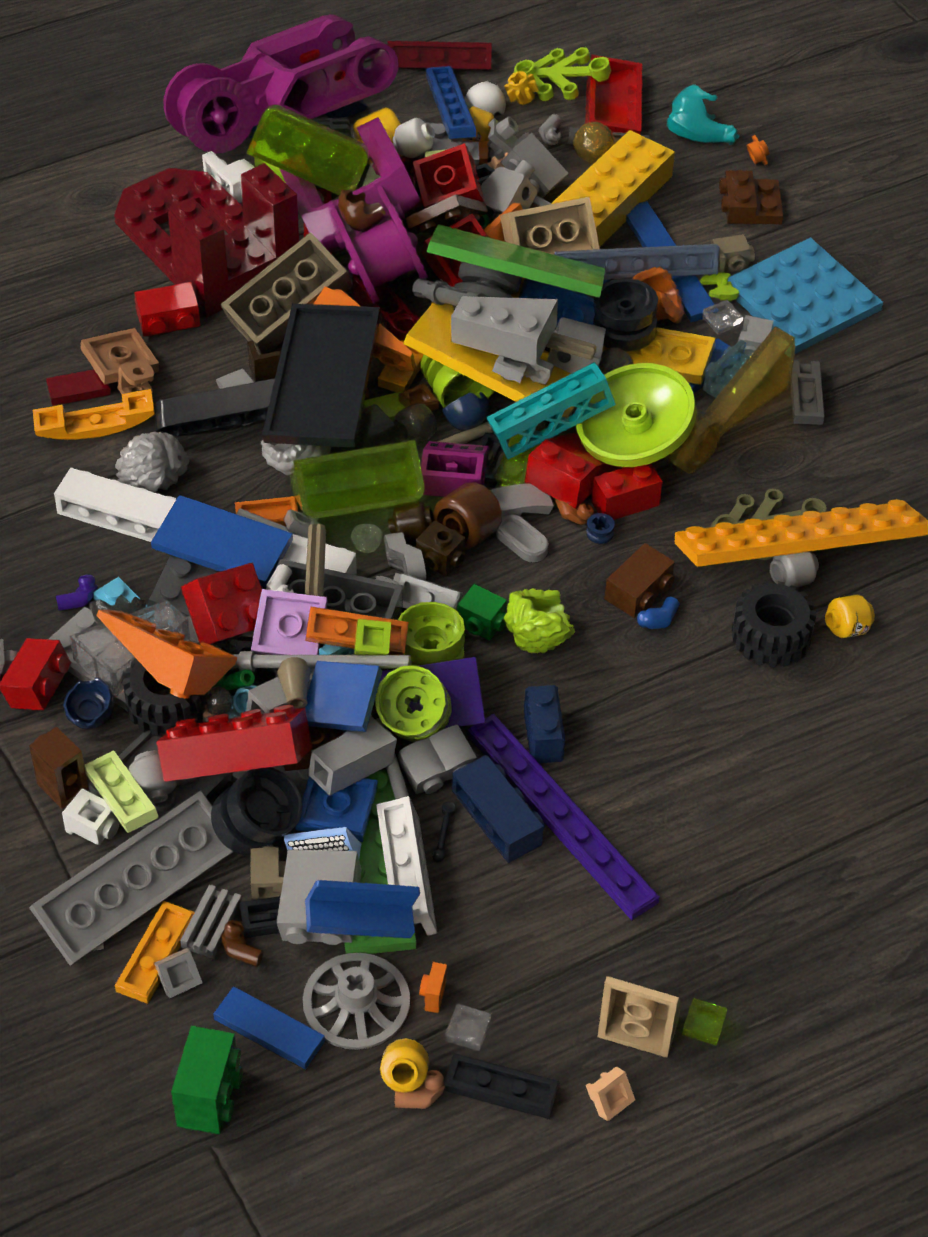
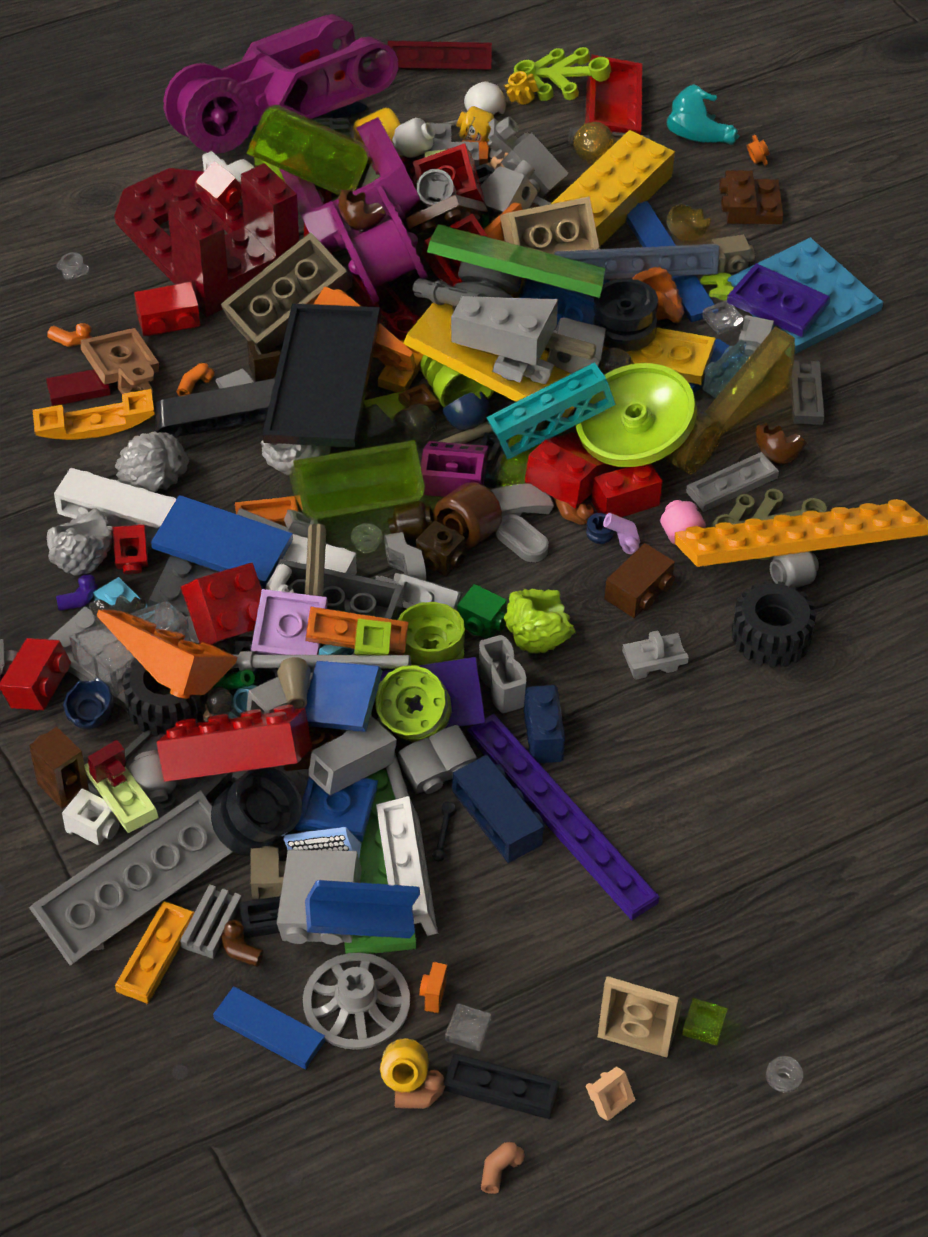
(70, 338): none -> orange arm
(72, 266): none -> clear plate
(80, 544): none -> light grey hair
(108, 763): none -> dark red tile
(130, 538): none -> red brick
(178, 972): light grey plate -> none
(191, 377): none -> orange arm
(206, 1080): green brick -> none
(220, 186): none -> brick
(434, 187): none -> light grey wheel
(450, 102): blue tile -> none
(499, 1159): none -> nougat arm
(502, 673): none -> light grey brick
(548, 132): light grey arm -> none
(625, 530): none -> lavender arm
(655, 654): none -> light grey hips
(659, 617): blue arm -> none
(679, 516): none -> bright pink head
(687, 223): none -> clear yellow hair
(732, 481): none -> light grey tile
(776, 446): none -> reddish brown hair
(778, 299): none -> dark purple tile
(786, 1065): none -> clear plate
(849, 616): yellow head -> none

